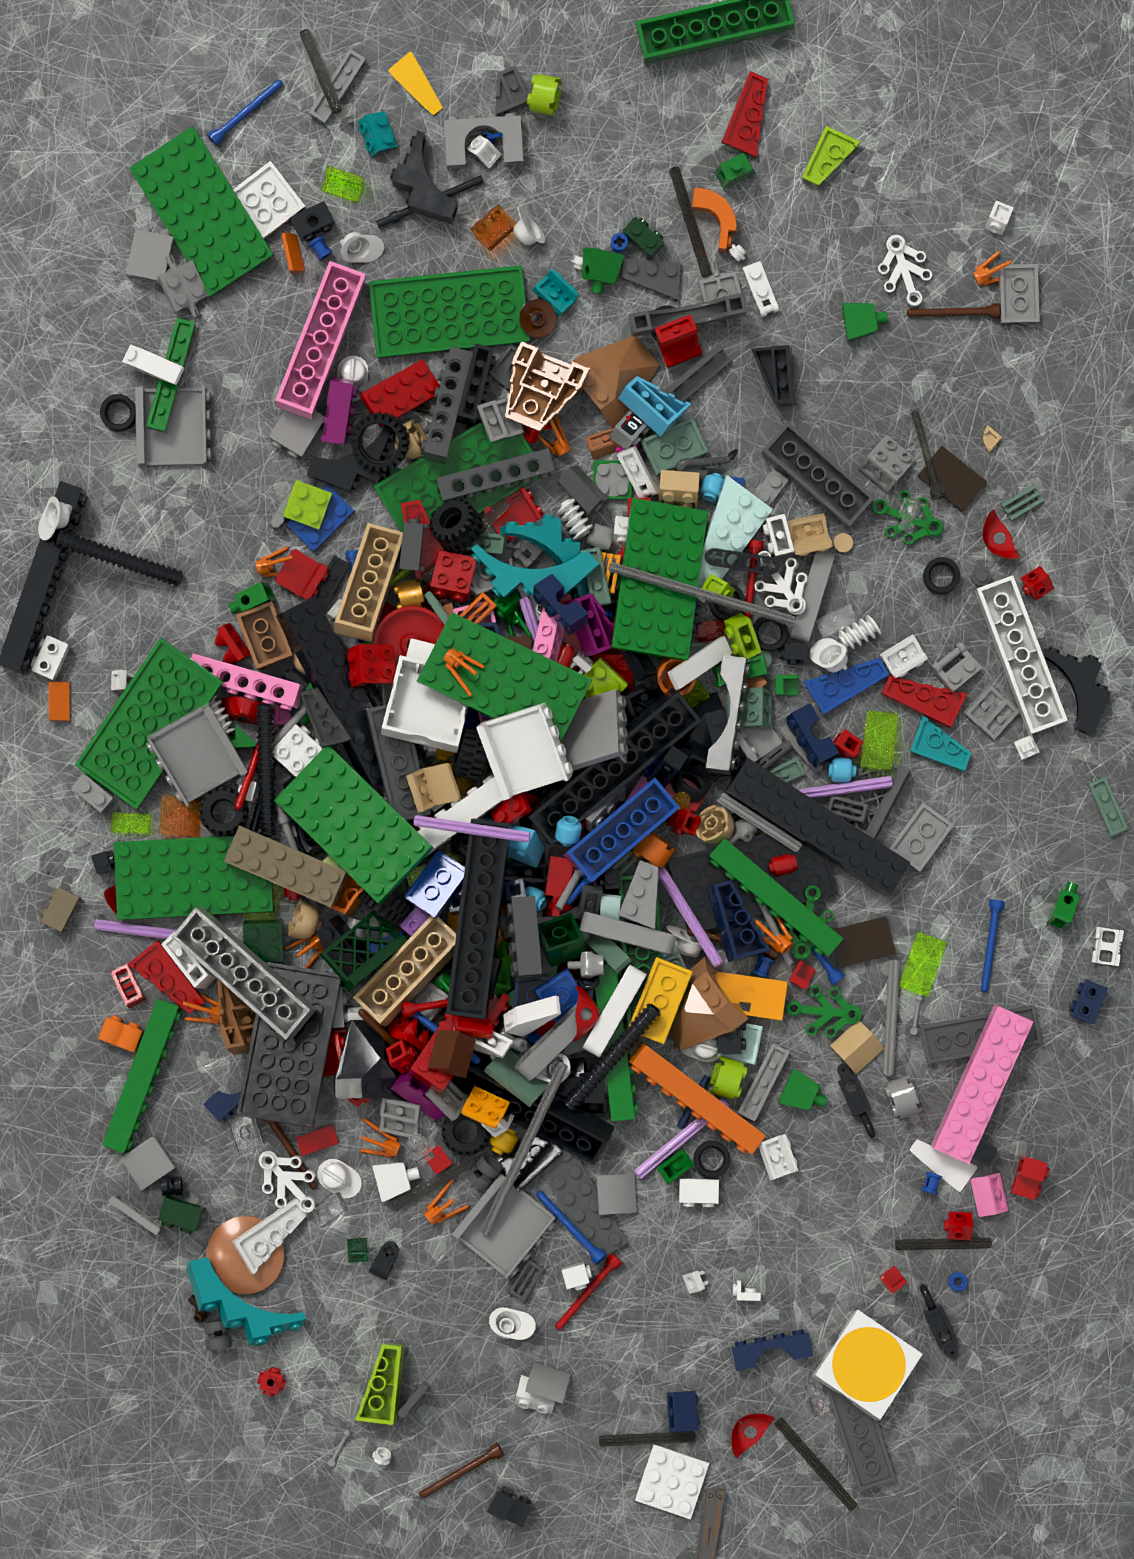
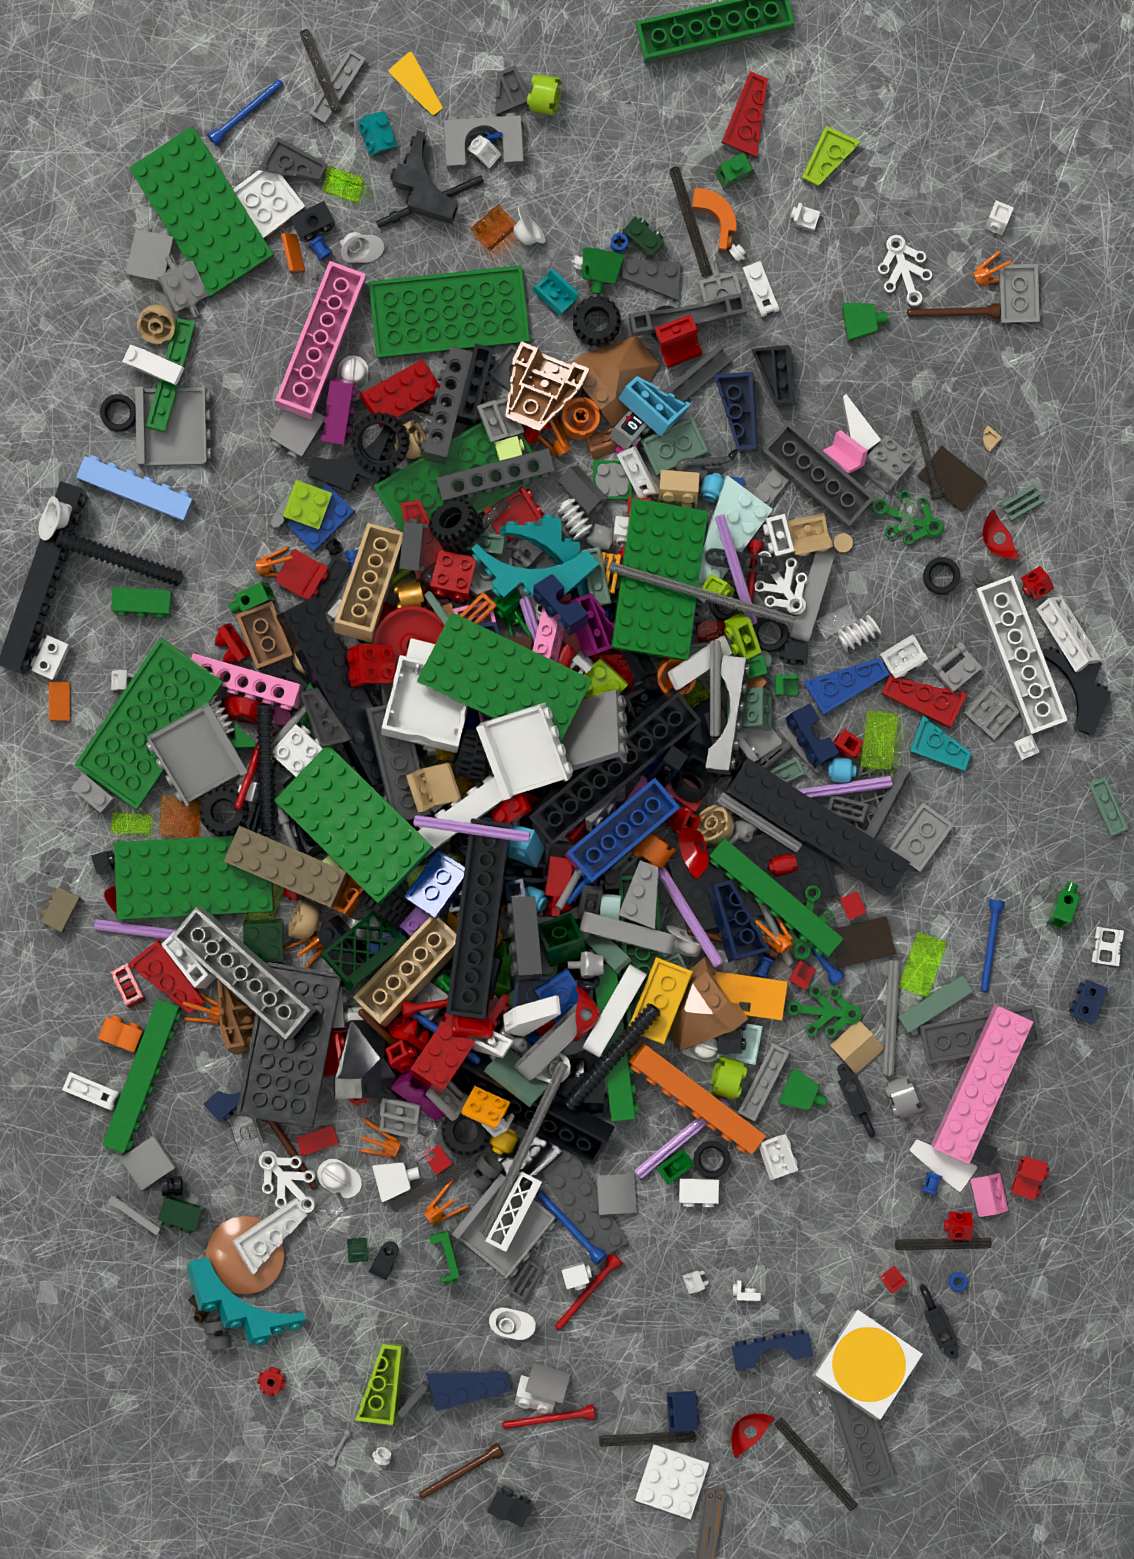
(90, 1090): none -> white plate
(134, 488): none -> light blue brick
(141, 602): none -> green brick
(156, 323): none -> tan cylinder
(292, 162): none -> dark grey wing
(334, 547): none -> black hinge
(445, 1238): none -> green panel
(452, 1053): reddish brown slope -> none
(456, 659): orange plant -> none
(463, 1387): none -> dark blue wedge
(509, 448): none -> yellowish green brick
(520, 1214): none -> white fence
(545, 315): reddish brown dish -> none
(568, 831): medium azure head -> none
(576, 408): none -> orange brick
(586, 1413): none -> red piece
(596, 304): none -> black tyre
(682, 800): clear yellow plate -> none
(687, 1113): dark blue bar -> none
(692, 854): none -> red piece
(715, 688): none -> light grey axle
(734, 563): none -> lavender axle
(739, 402): none -> dark blue wedge
(805, 217): none -> white bracket
(829, 655): white piece -> none
(846, 452): none -> bright pink panel
(852, 905): none -> red panel
(857, 425): none -> white slope
(935, 1004): none -> sand green tile
(1068, 634): none -> white fence

